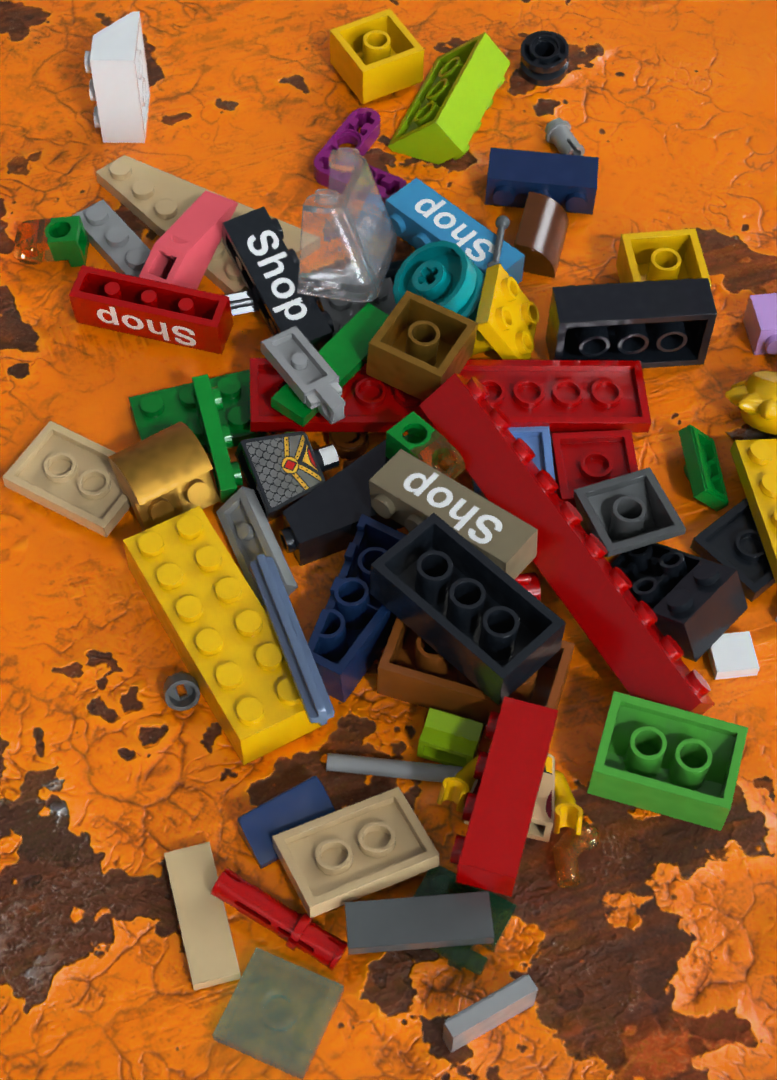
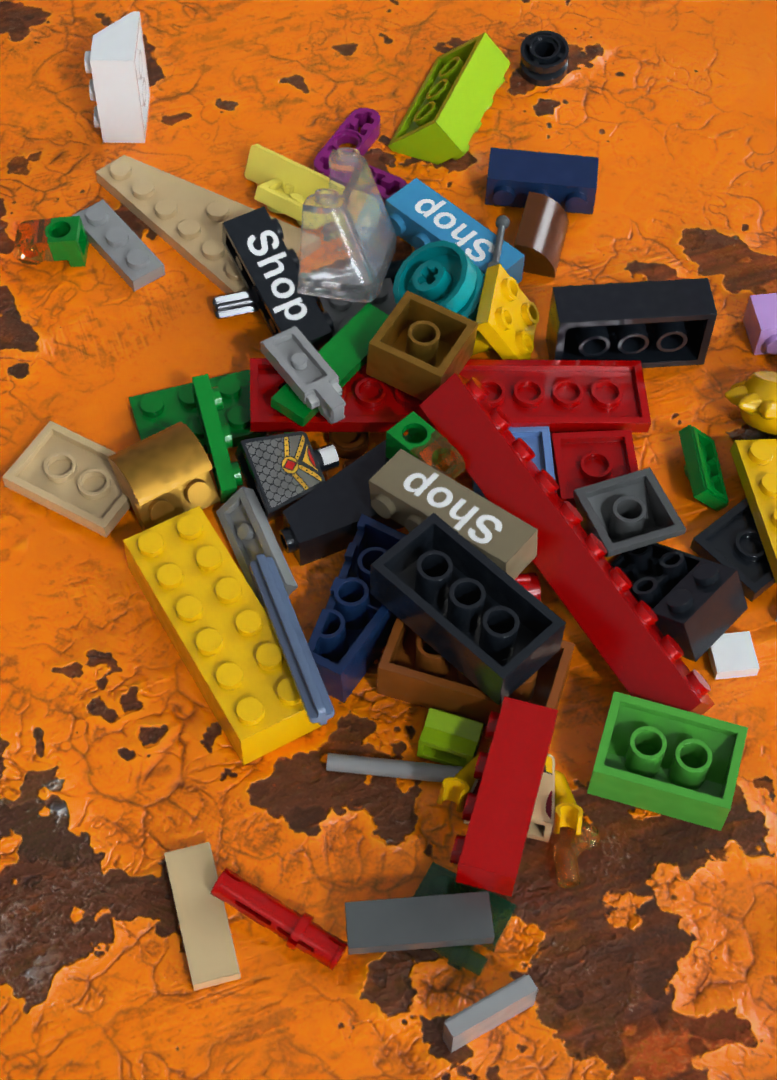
(151, 309): red brick -> none
(171, 693): dark grey hinge -> none
(190, 243): coral slope -> none
(279, 1013): clear light blue tile -> none
(282, 181): none -> light yellow bracket
(283, 812): dark blue slope -> none
(355, 851): tan plate -> none
(376, 55): yellow brick -> none
(559, 133): light grey pin -> none
(660, 256): yellow brick -> none

